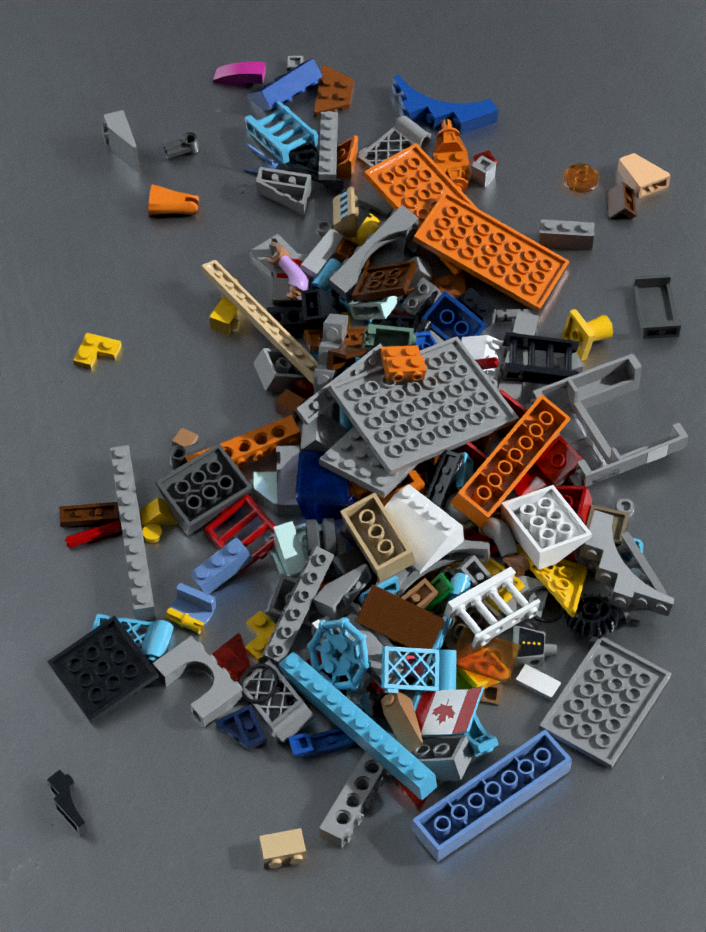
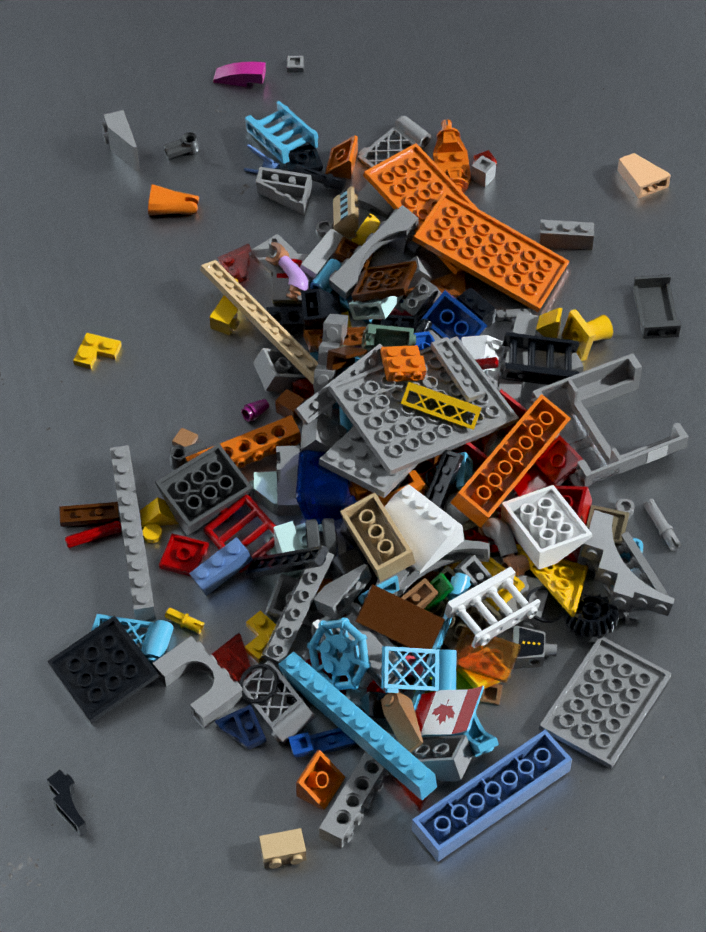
(183, 554): none -> red tile
(194, 602): medium blue panel -> none
(237, 262): none -> clear red wing
(253, 410): none -> magenta cone
(286, 86): wedge -> none
(287, 561): none -> black plate
(319, 781): none -> orange slope
(328, 145): light grey plate -> none
(333, 91): dark orange wing -> none
(443, 398): none -> yellow fence
(457, 369): none -> light grey plate
(464, 116): blue arch -> none
(538, 682): white tile -> none
(549, 323): none -> yellow slope
(581, 178): clear orange tile -> none
(621, 200): reddish brown panel -> none
(665, 530): none -> light grey pin

